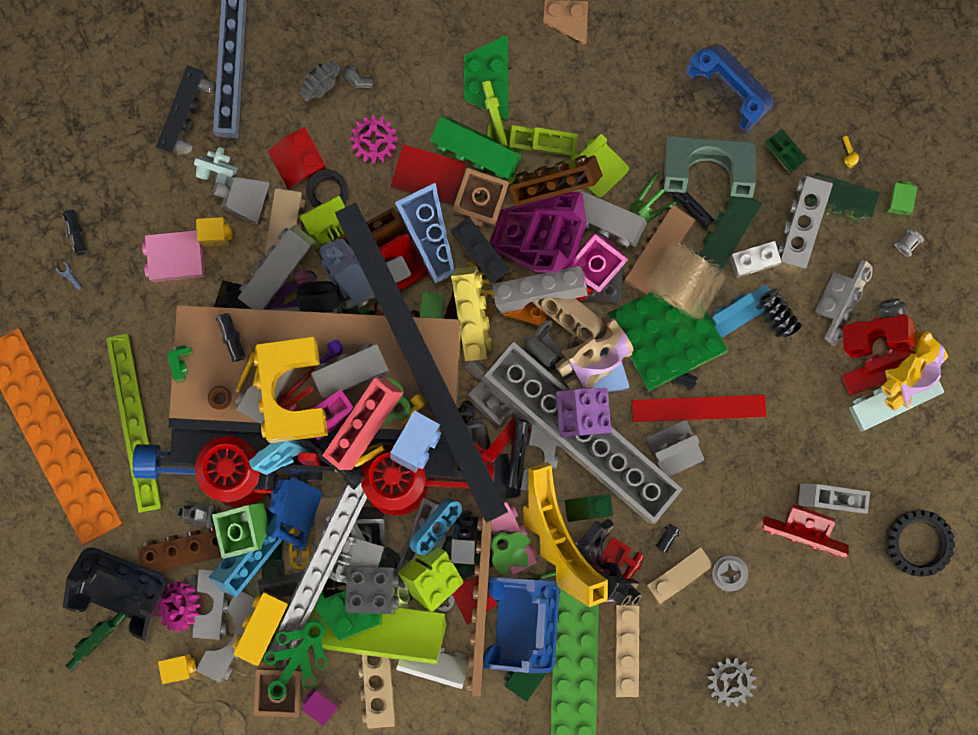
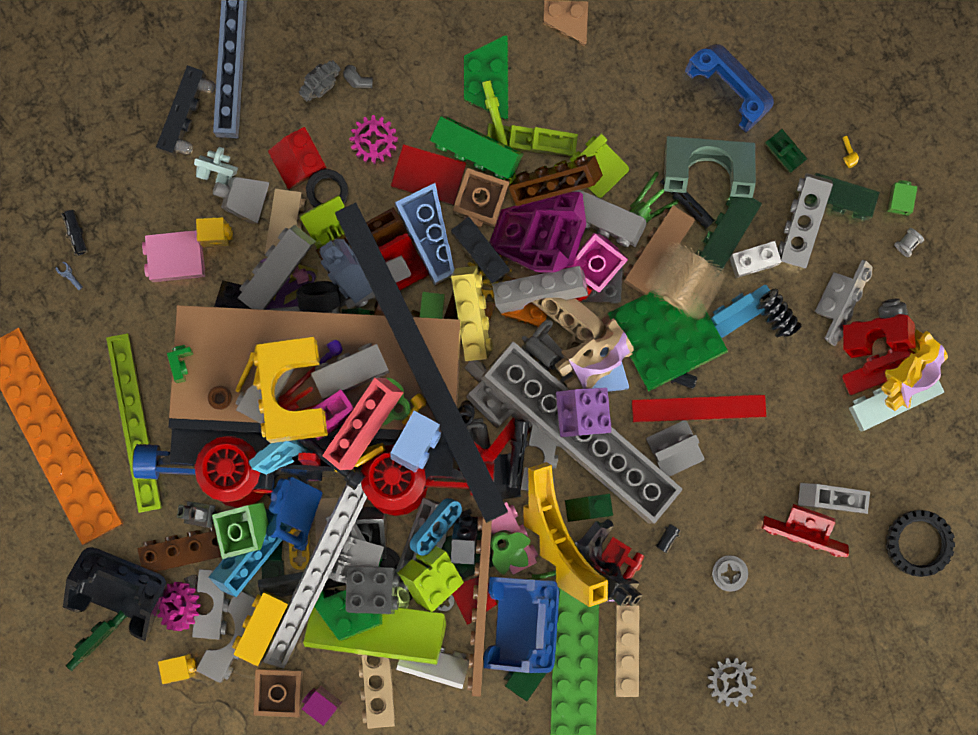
(231, 337): black pin -> none
(298, 655): green plant -> none
(679, 575): tan slope -> none

